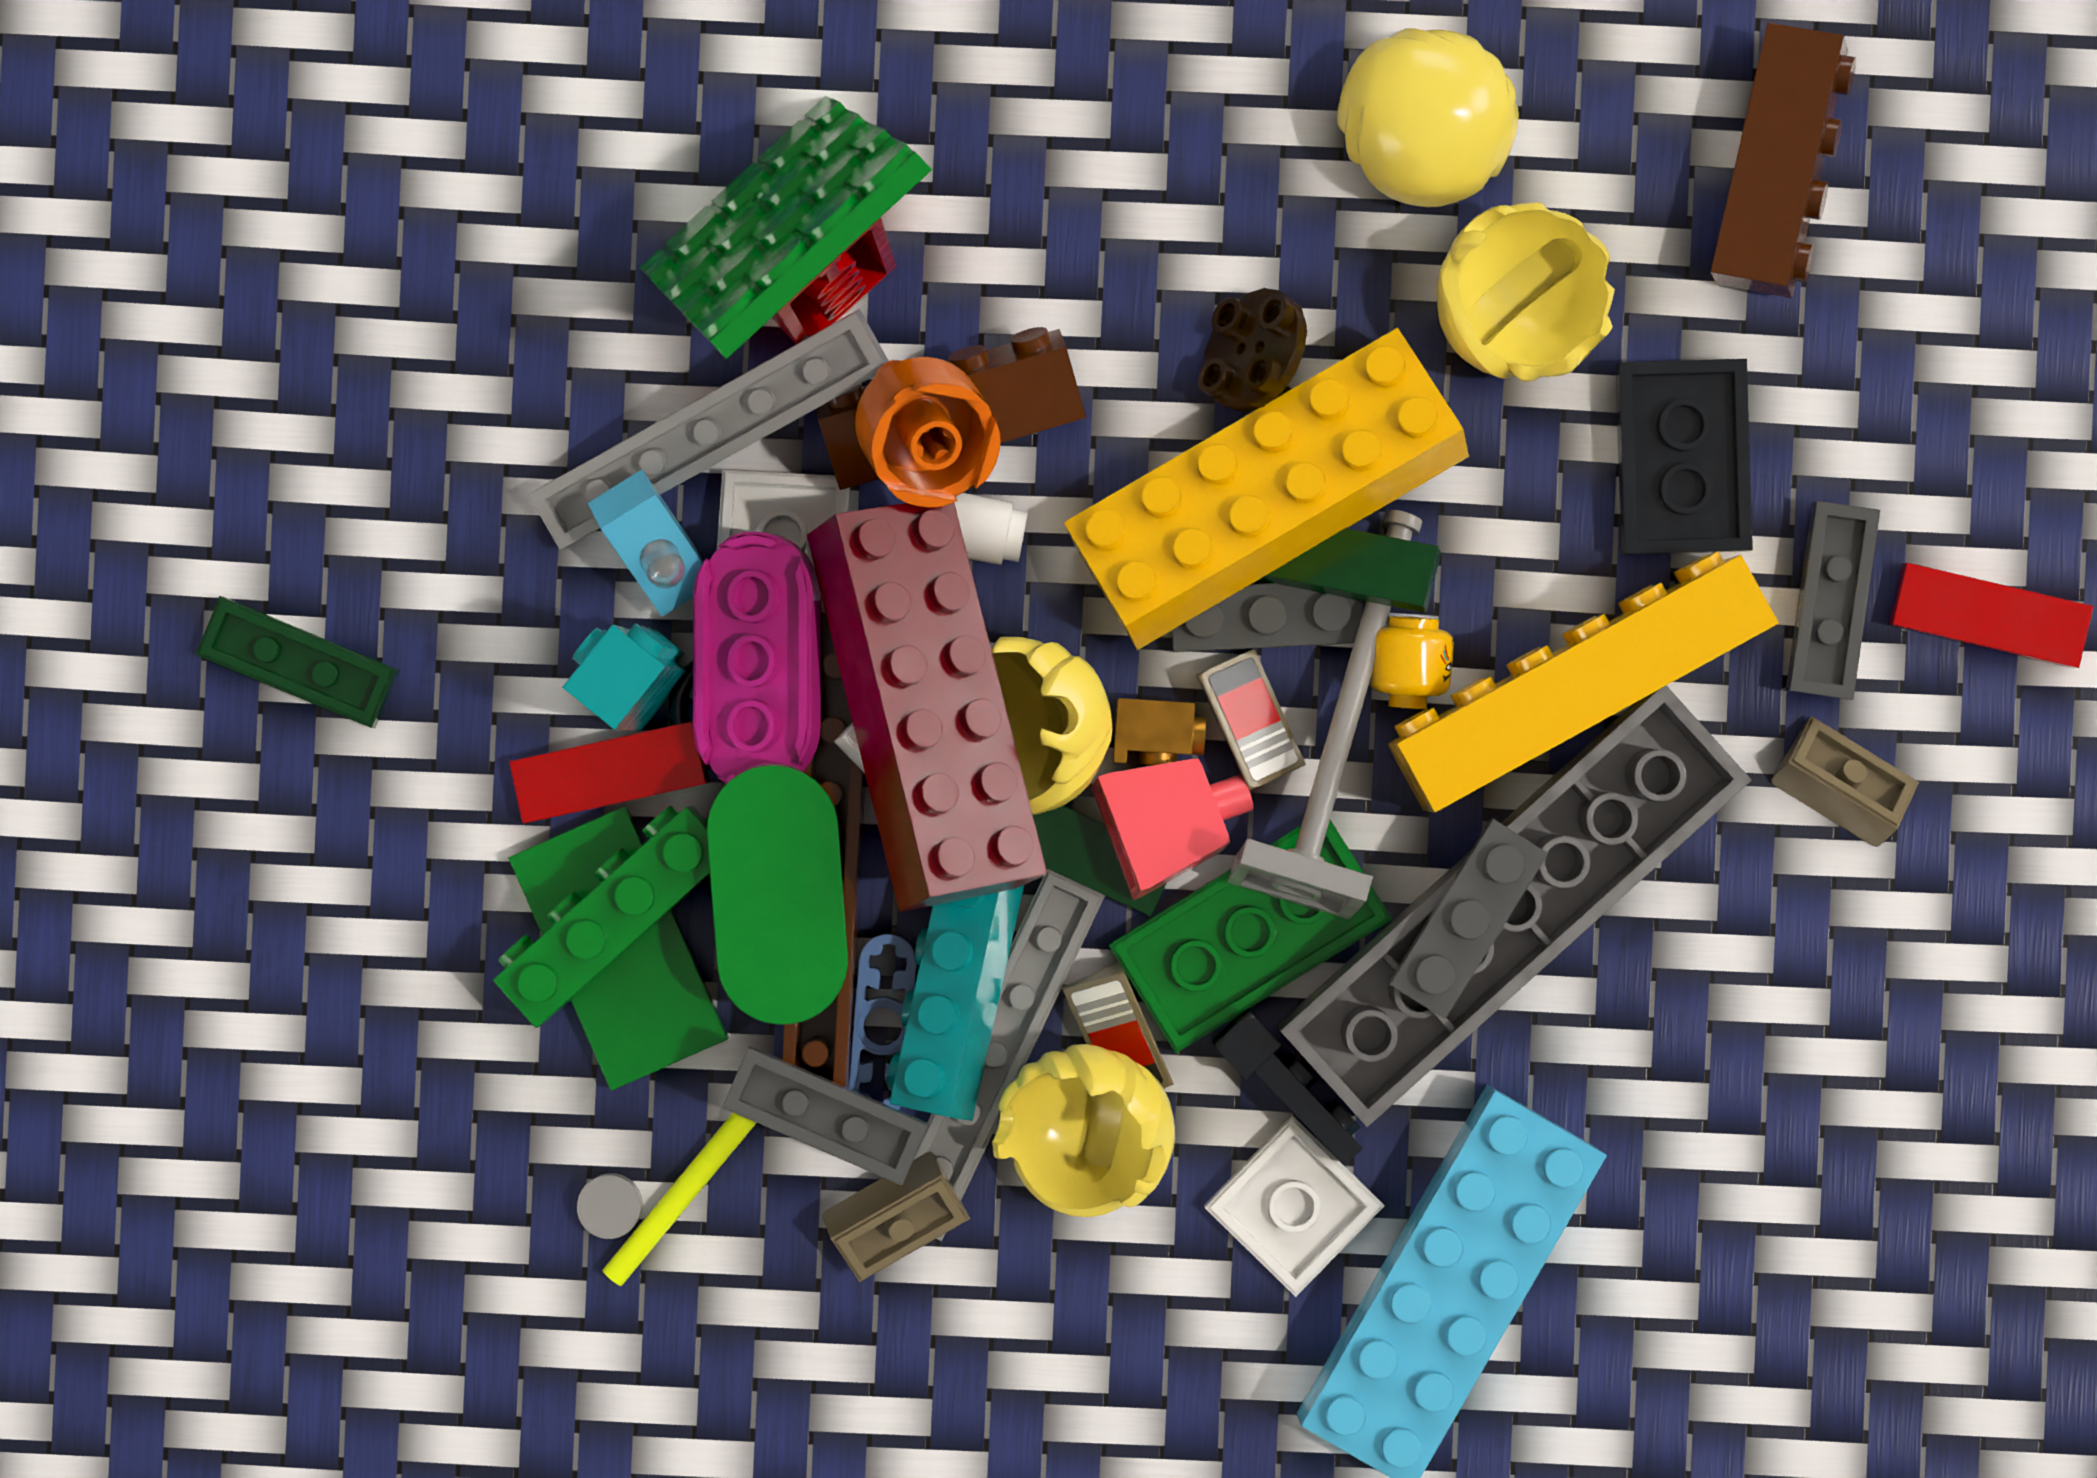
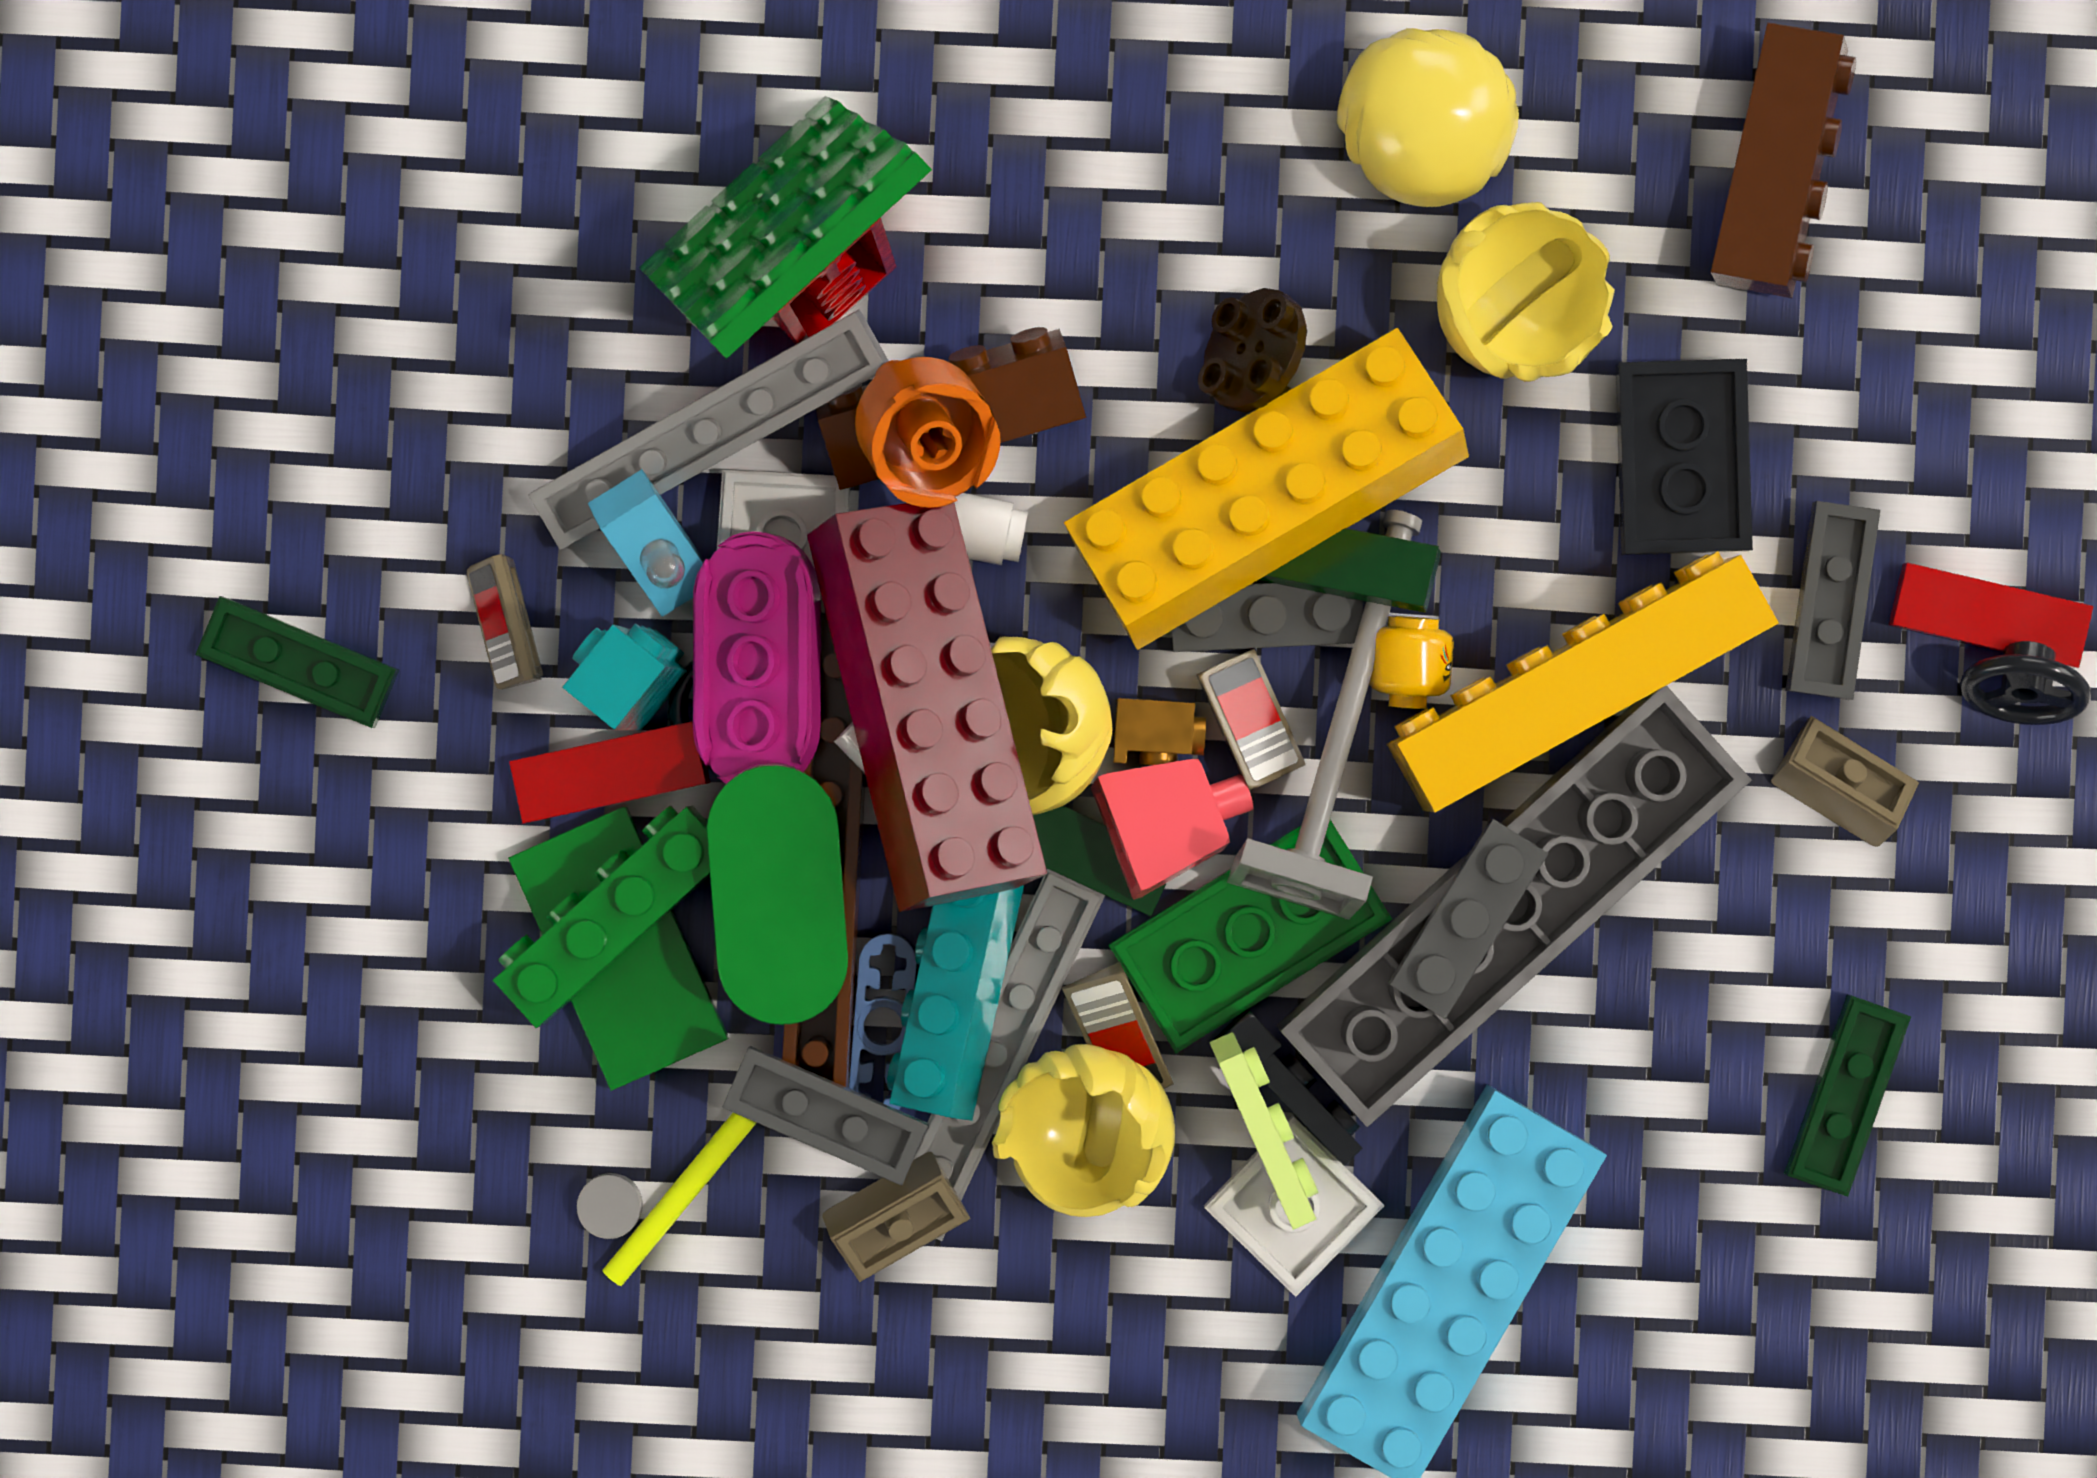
(504, 622): none -> slope
(1267, 1128): none -> yellowish green plate
(1847, 1095): none -> dark green tile
(2027, 678): none -> black piece

